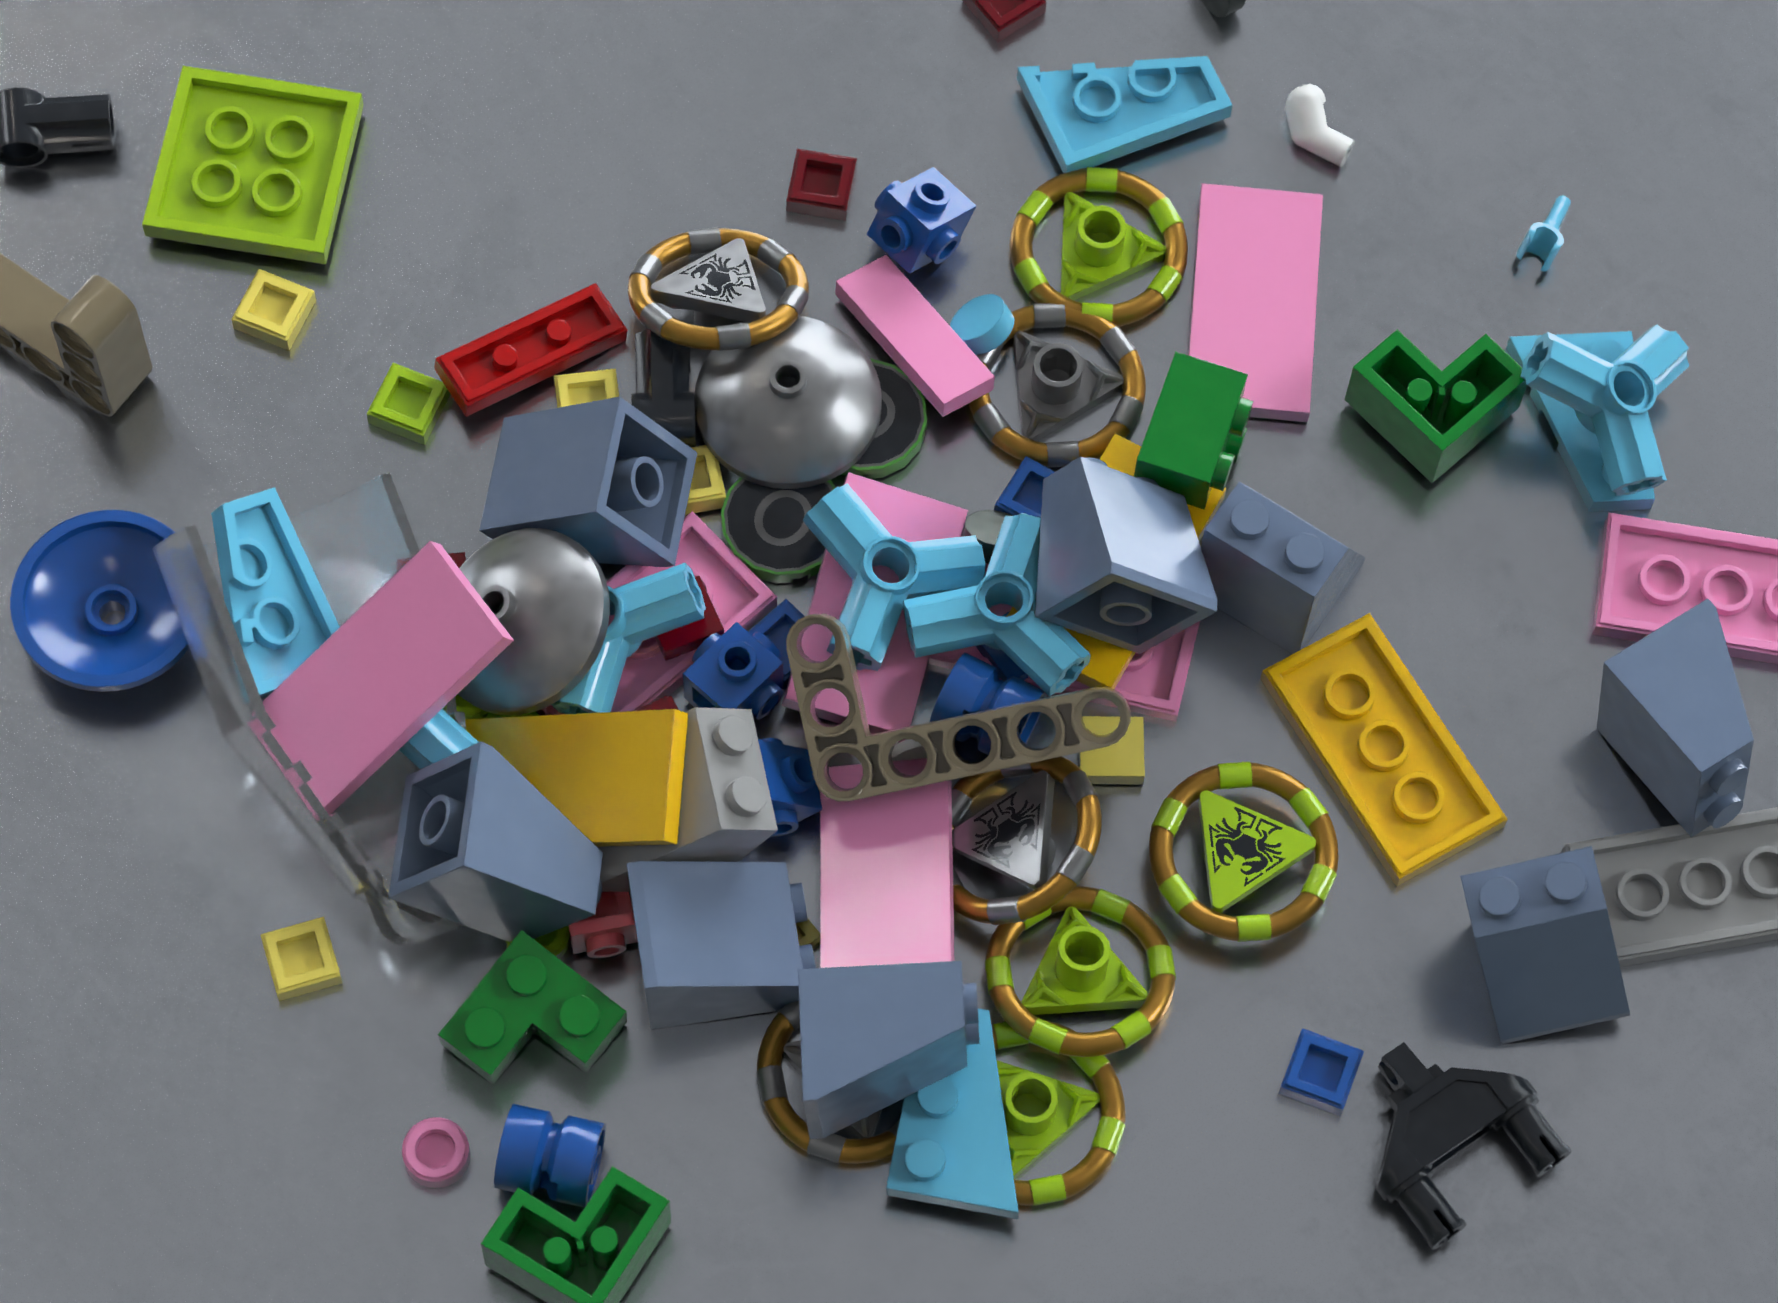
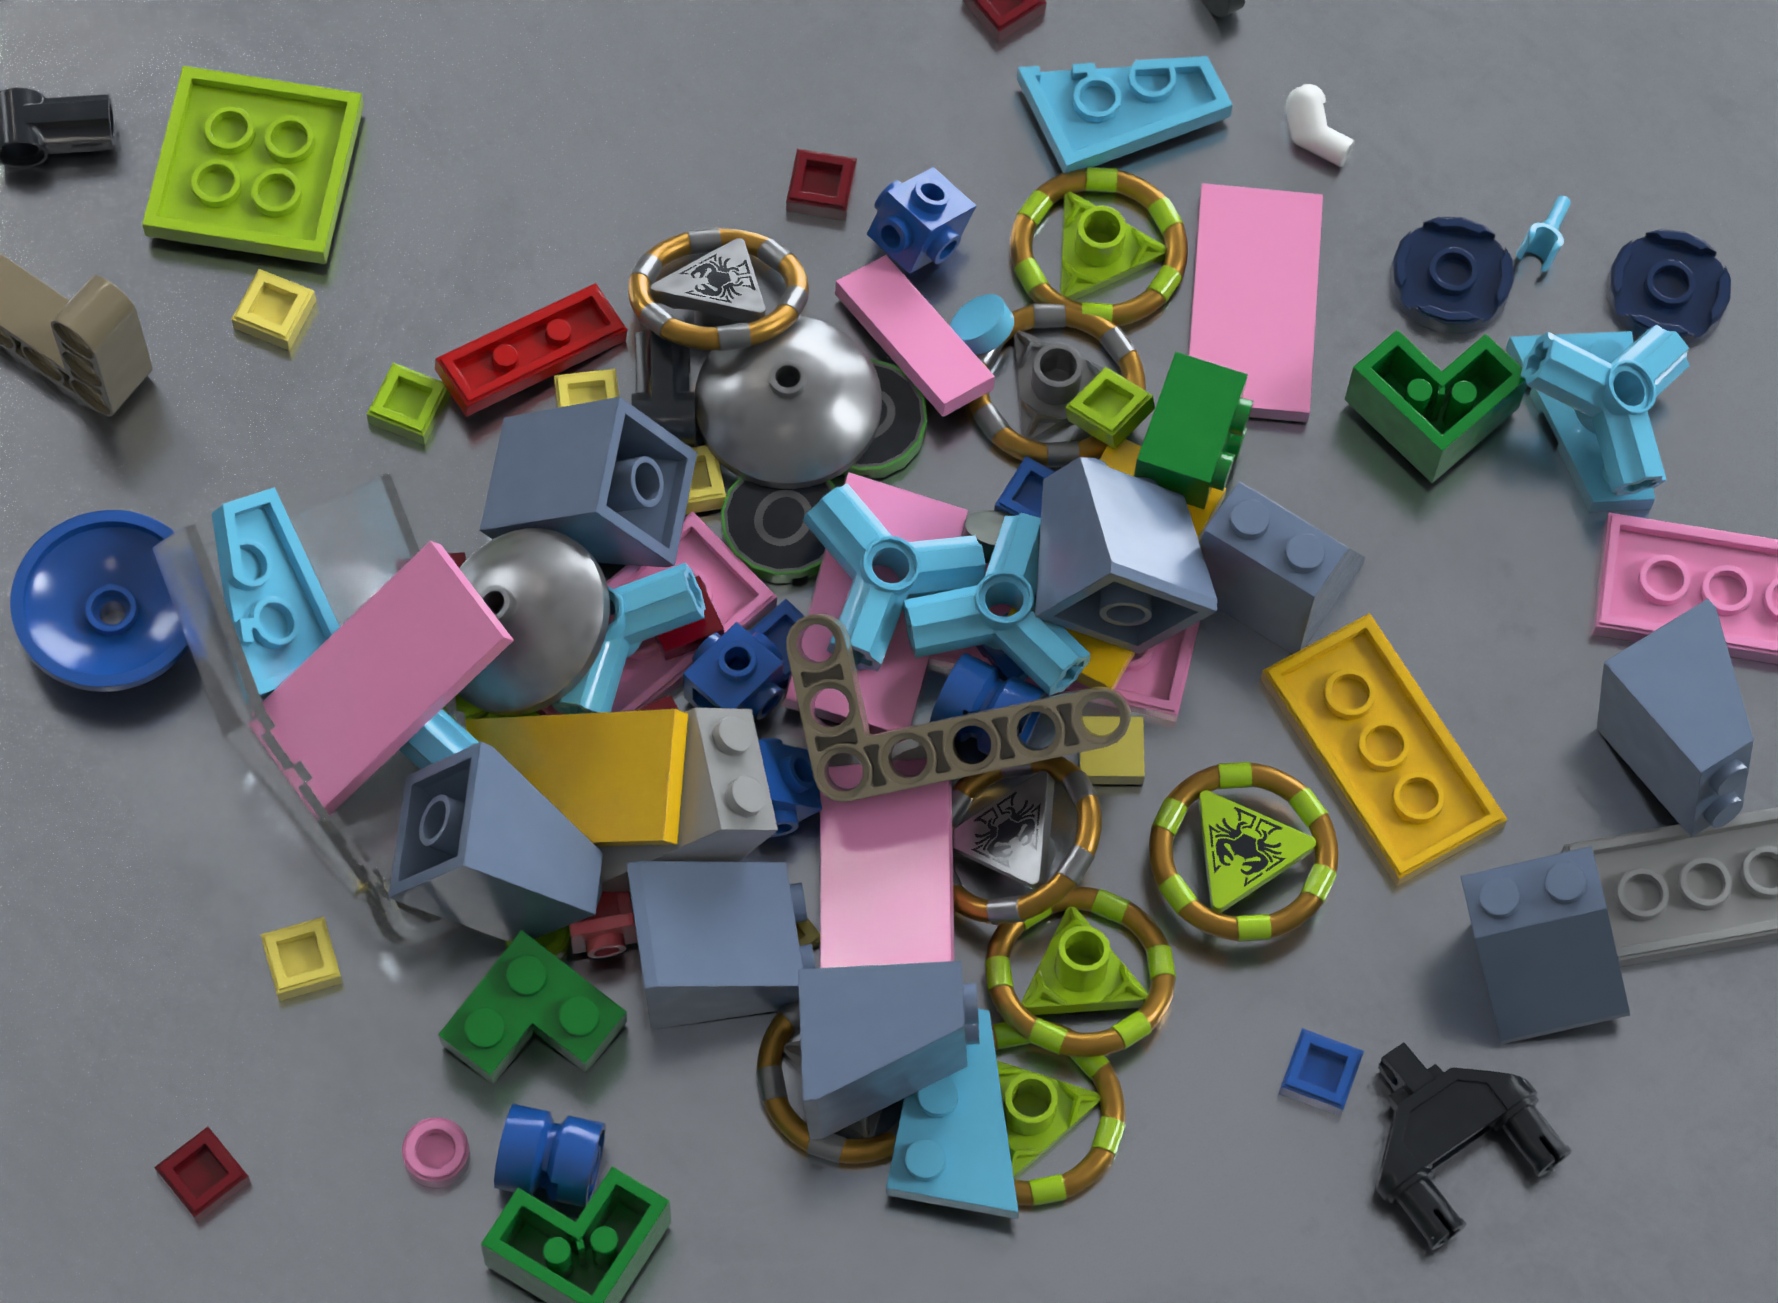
(202, 1174): none -> dark red tile
(1110, 407): none -> lime tile
(1451, 275): none -> dark blue tile
(1669, 283): none -> dark blue tile

